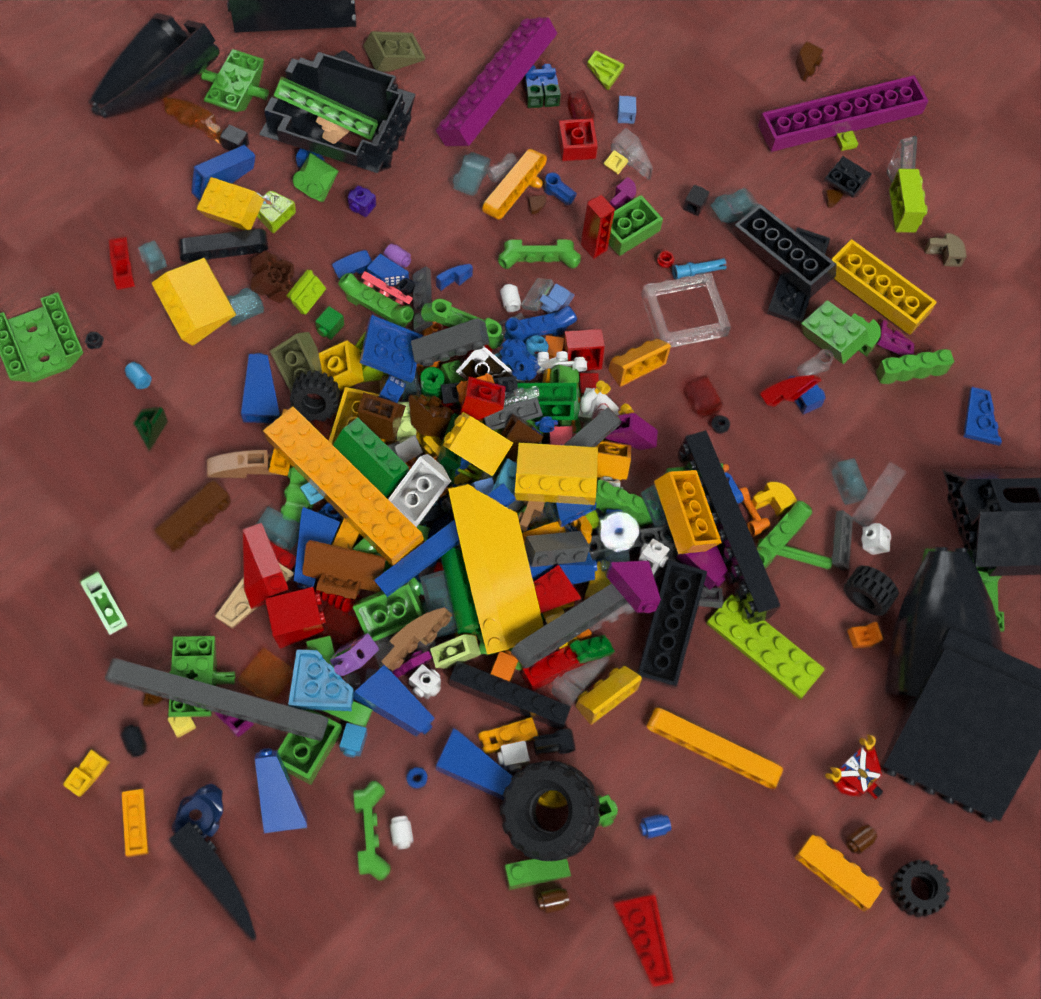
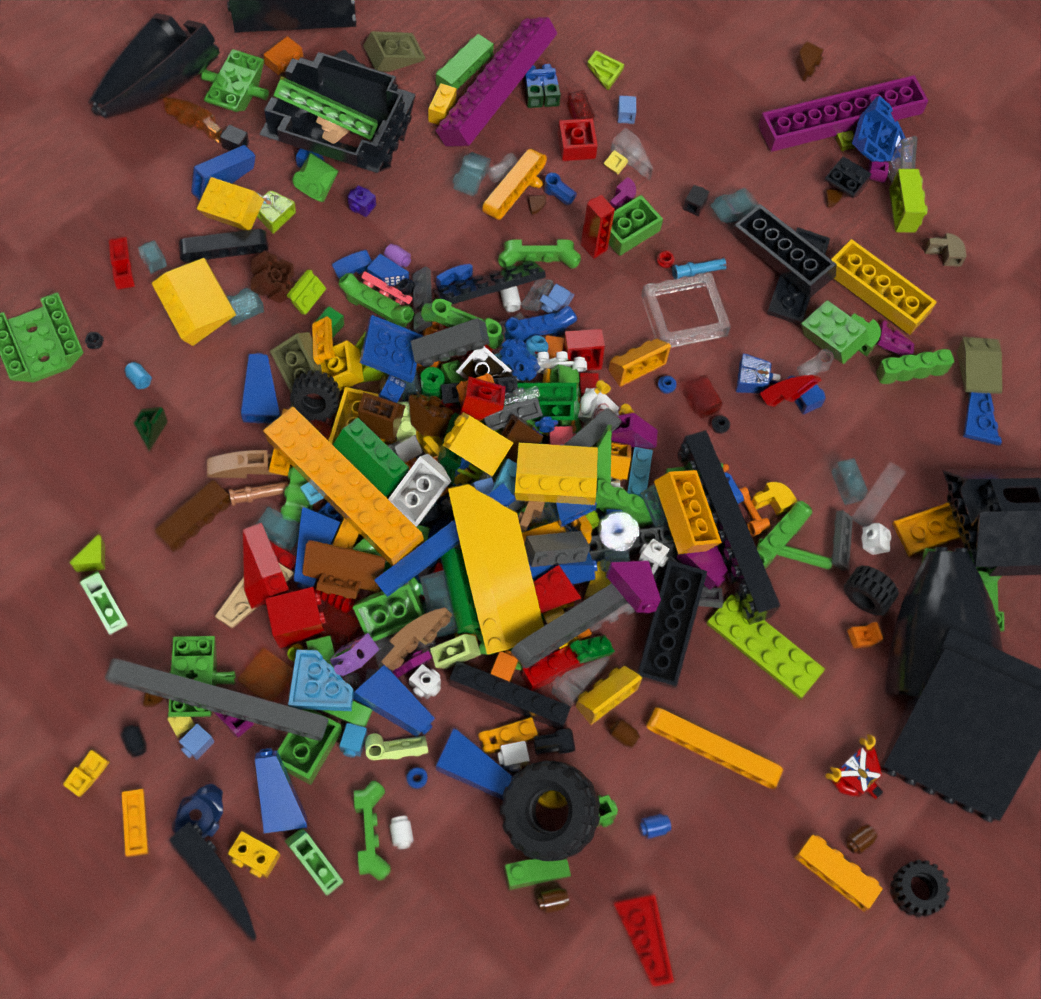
(91, 557): none -> lime slope
(196, 742): none -> medium blue brick
(249, 494): none -> nougat pin
(254, 855): none -> yellow brick
(281, 55): none -> orange brick
(292, 651): none -> lime hinge
(313, 861): none -> bright green slope
(322, 340): none -> light orange plate
(394, 749): none -> yellowish green plate
(442, 103): none -> yellow brick
(465, 62): none -> bright green brick
(491, 283): none -> black plate
(604, 455): none -> bright green slope
(625, 733): none -> reddish brown brick
(639, 471): none -> medium azure plate
(667, 388): none -> blue plate
(754, 375): none -> blue torso
(878, 132): none -> blue wedge
(878, 170): none -> magenta brick
(927, 529): none -> light orange tile
(981, 365): none -> olive slope

